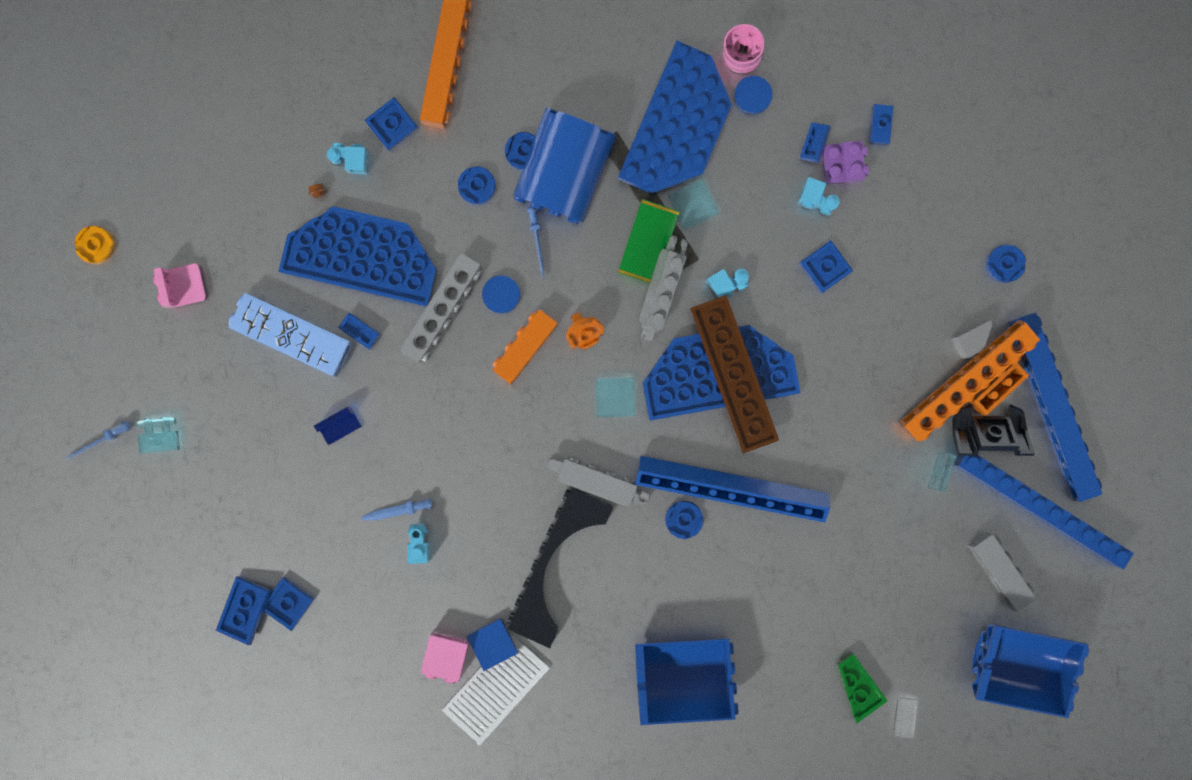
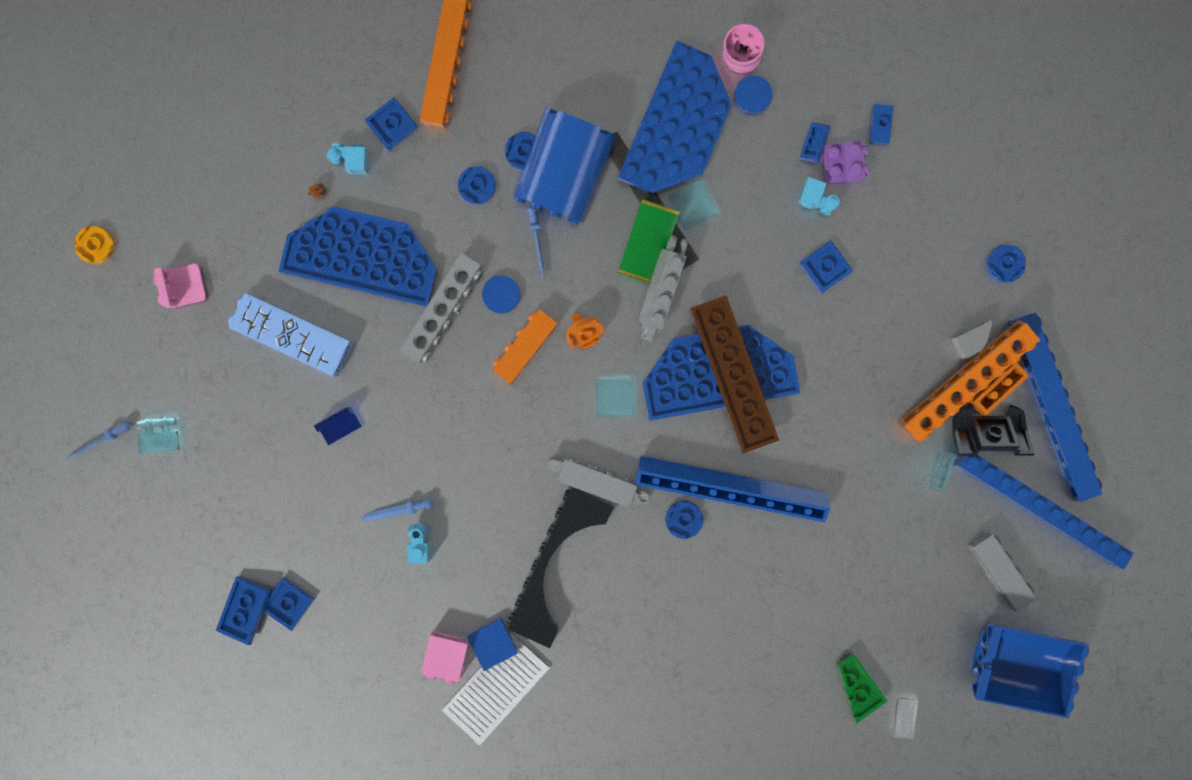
(359, 331): blue plate -> none
(685, 682): blue cylinder -> none
(723, 285): medium azure brick -> none

